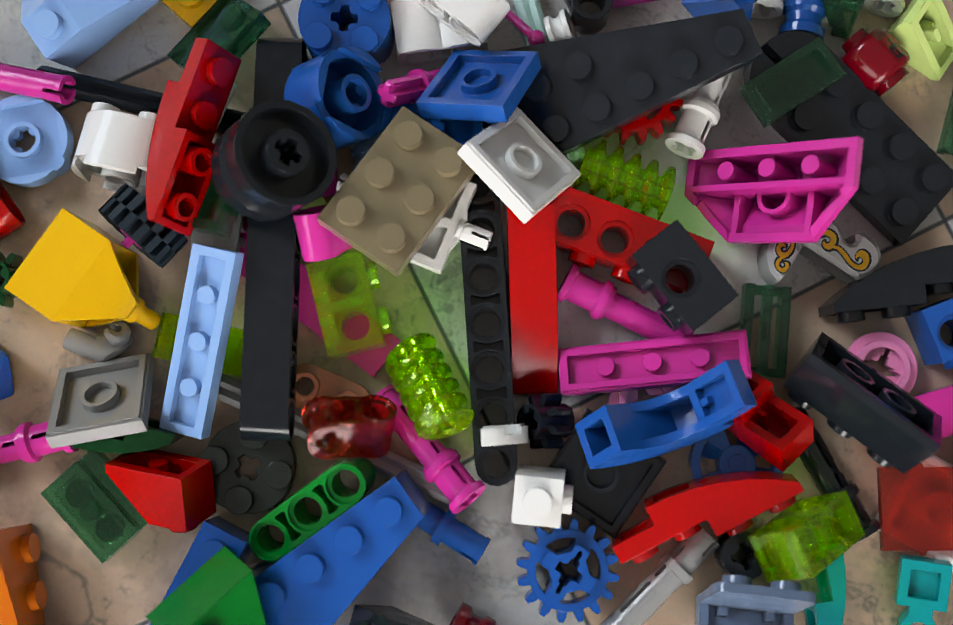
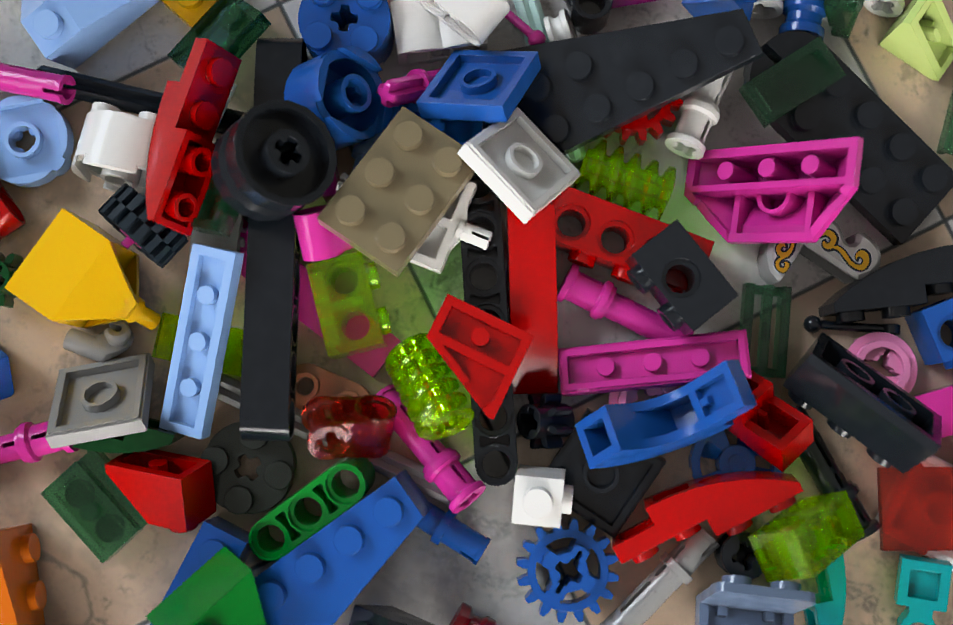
(479, 350): none -> red wing
(504, 434): white tile -> none
(814, 324): none -> black hinge
(876, 59): dark red head -> none

